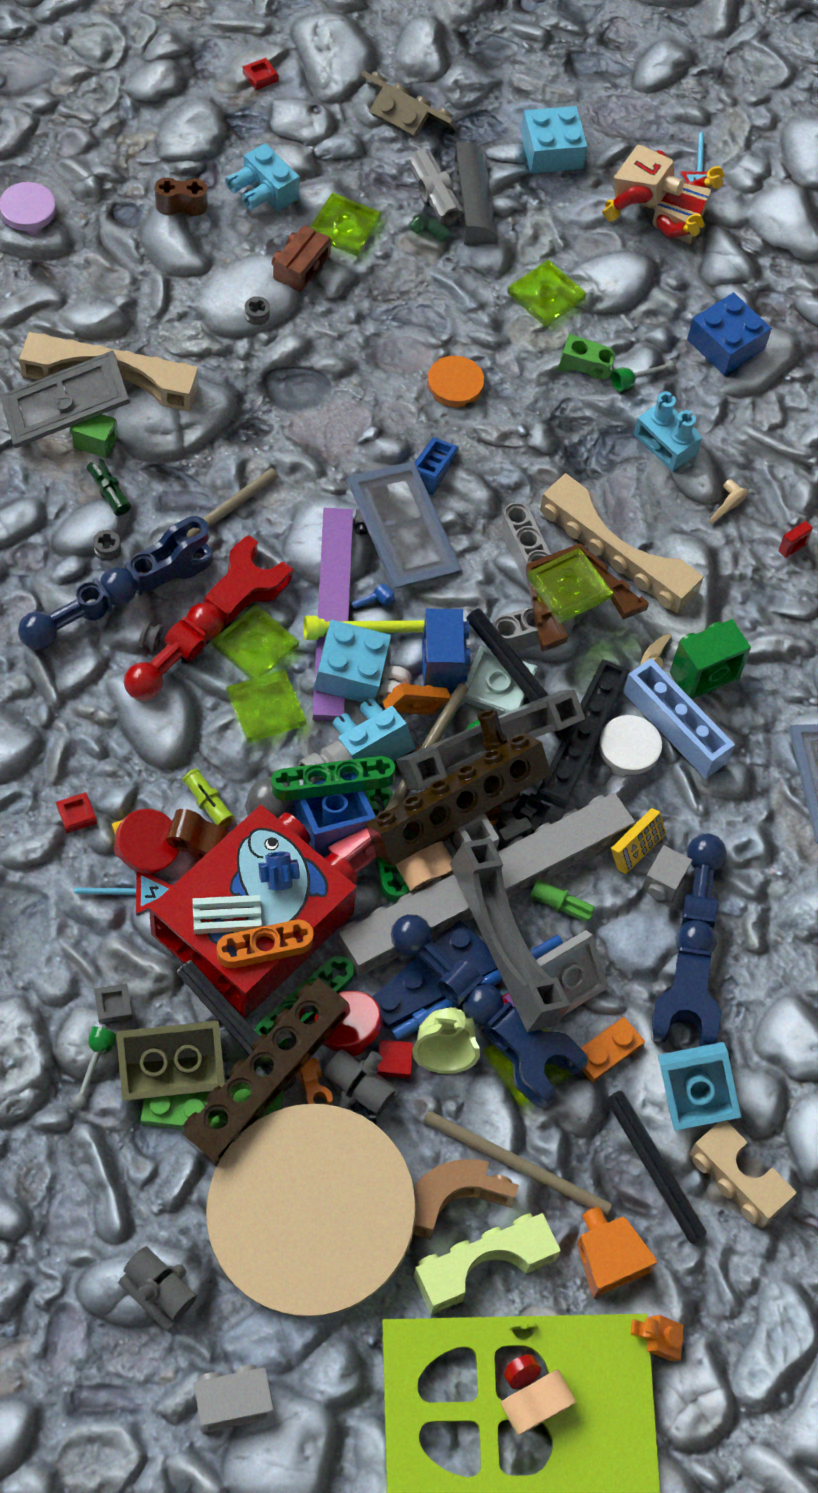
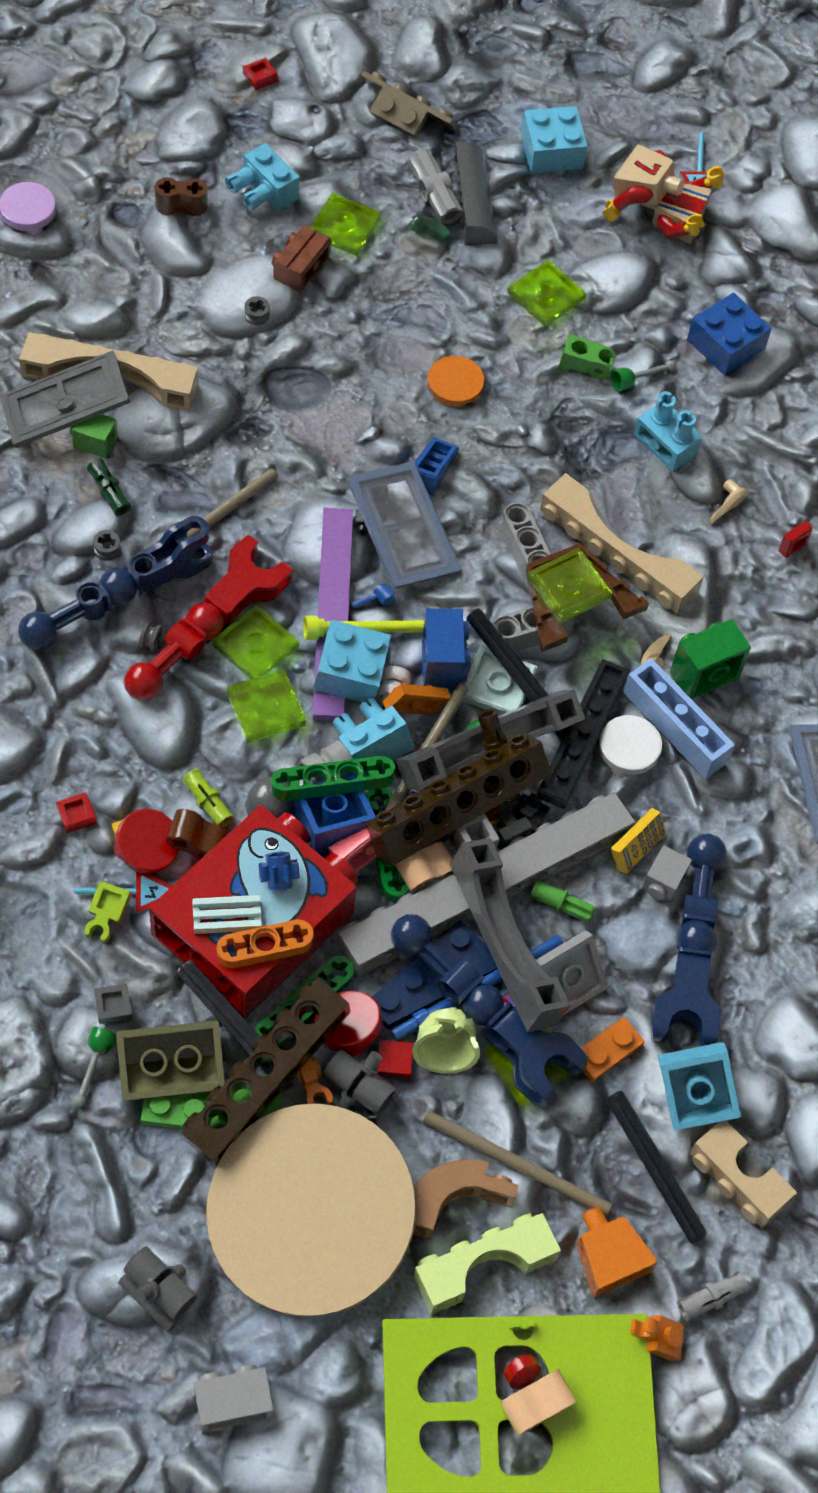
(107, 906): none -> lime plate
(712, 1296): none -> light grey pin

